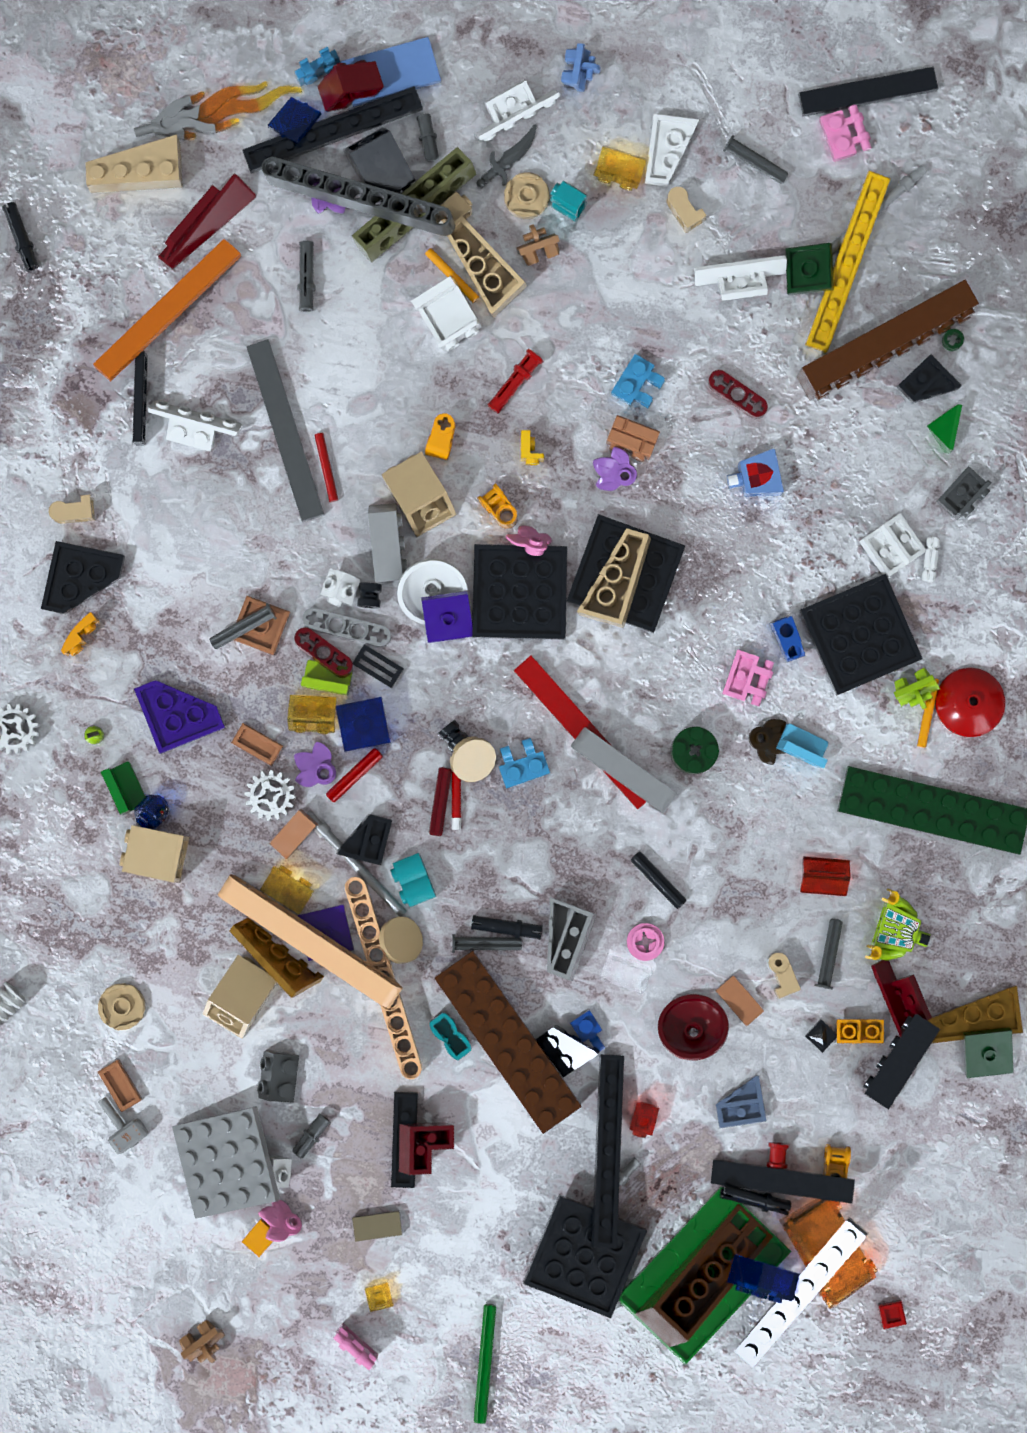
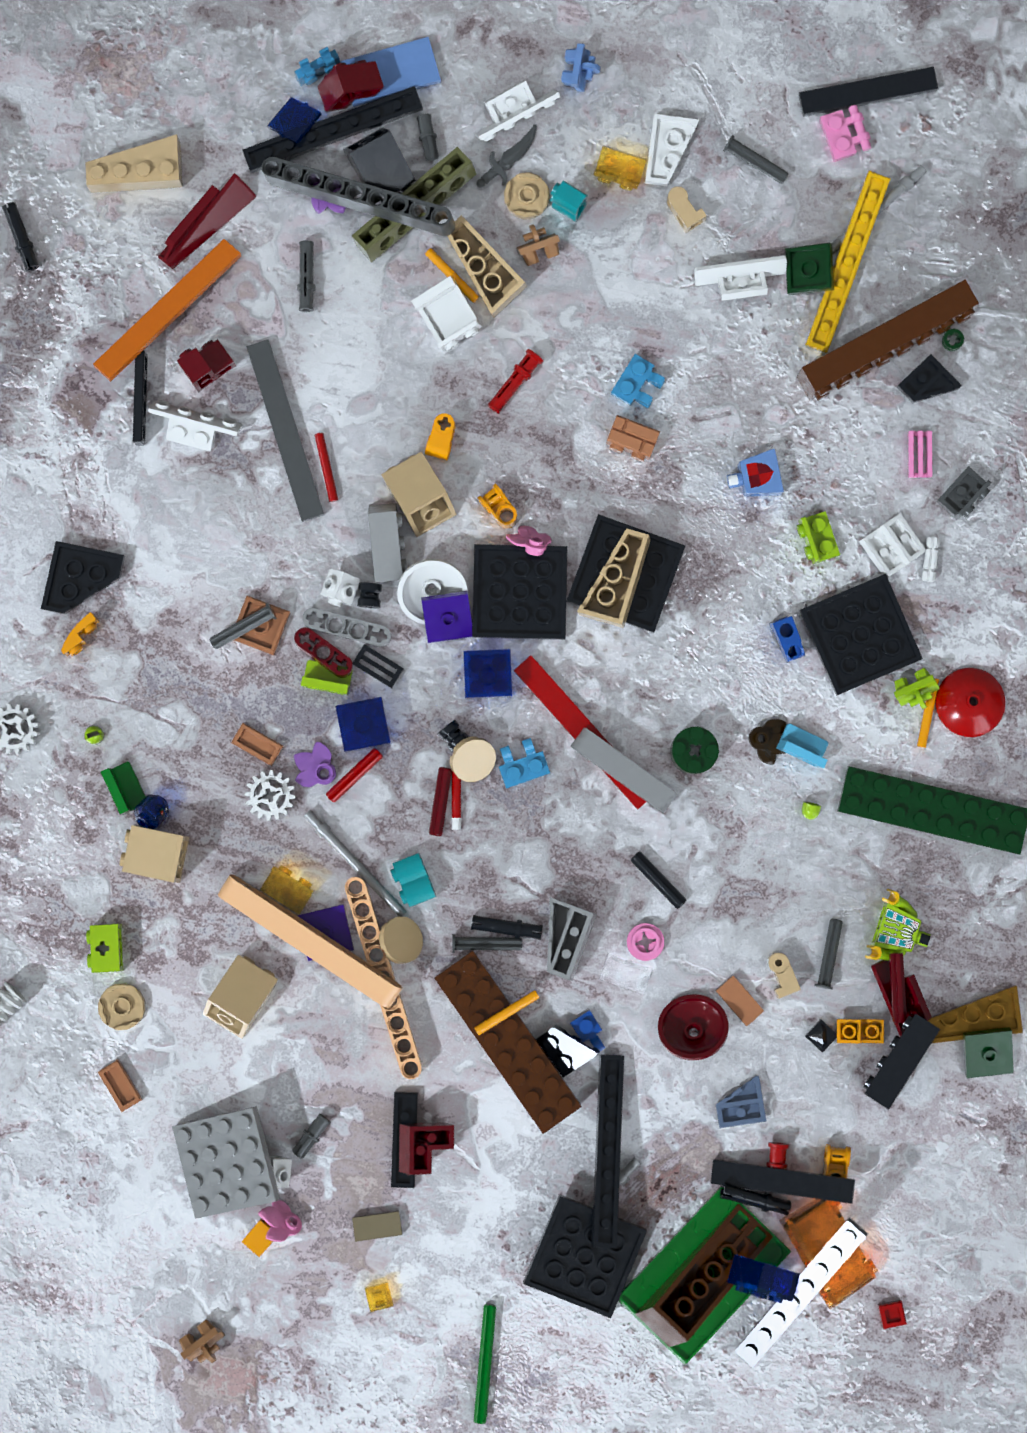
(73, 512): tan leg -> none
(112, 937): none -> lime brick
(127, 1135): light grey piece -> none
(176, 716): dark purple plate -> none
(206, 116): piece -> none
(207, 365): none -> dark red brick
(275, 959): pearl gold wing -> none
(278, 1077): dark grey bracket -> none
(293, 833): nougat tile -> none
(312, 714): clear yellow bracket -> none
(355, 1346): bright pink plate -> none
(367, 840): black wing -> none
(446, 1030): teal brick -> none
(458, 206): tan brick -> none
(487, 674): none -> clear blue brick
(507, 1012): none -> light orange bar
(528, 445): yellow bracket -> none
(611, 468): medium lavender plate -> none
(643, 1119): clear red brick -> none
(736, 384): dark red beam -> none
(741, 675): bright pink plate -> none
(810, 810): none -> lime hinge
(818, 538): none -> lime bracket
(825, 876): clear red panel -> none
(898, 987): none -> dark red axle
(920, 434): none -> bright pink tile
(945, 428): green slope -> none

